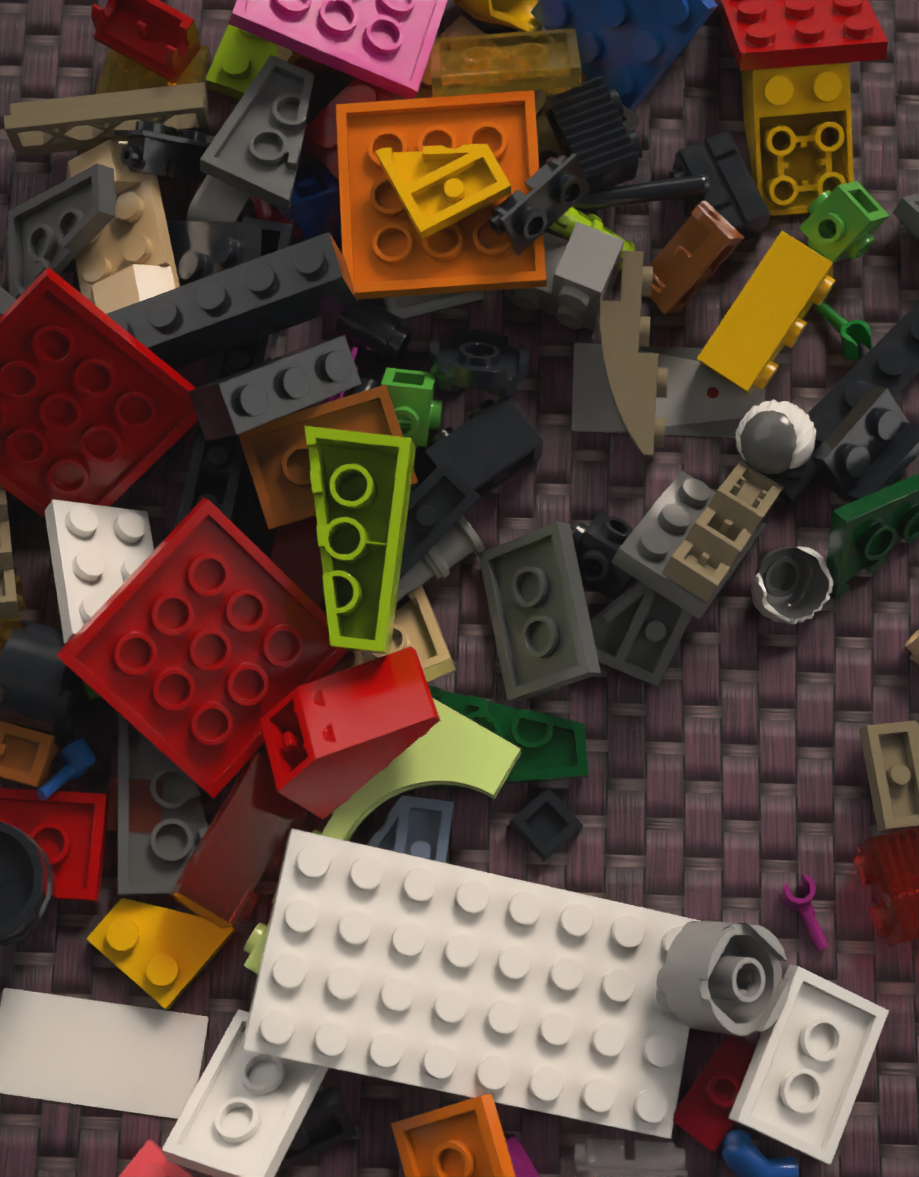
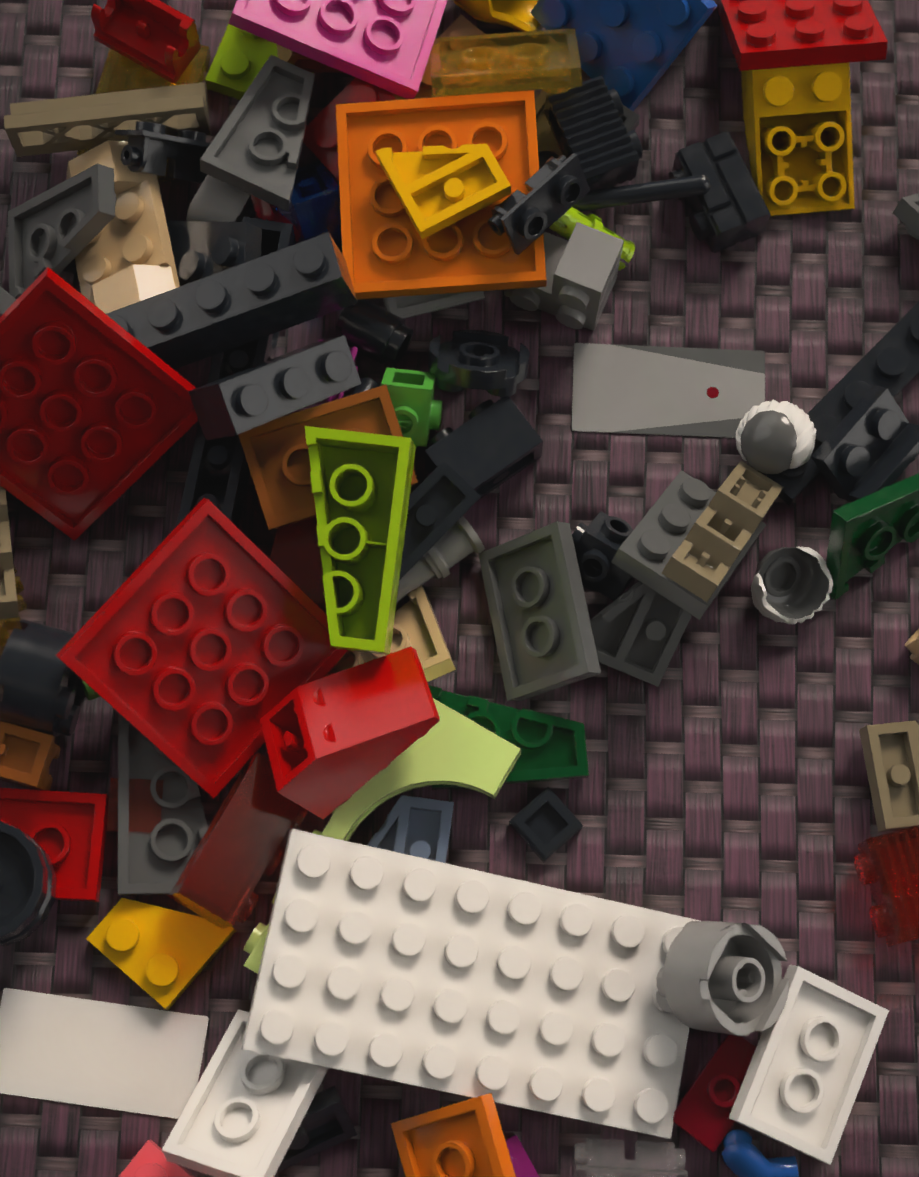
(76, 760): blue hand -> none
(93, 555): white plate -> none
(633, 375): dark tan slope -> none
(692, 258): dark orange hinge -> none
(768, 314): yellow wedge -> none
(806, 910): magenta hand -> none
(843, 222): bright green brick -> none
(851, 332): green hand -> none

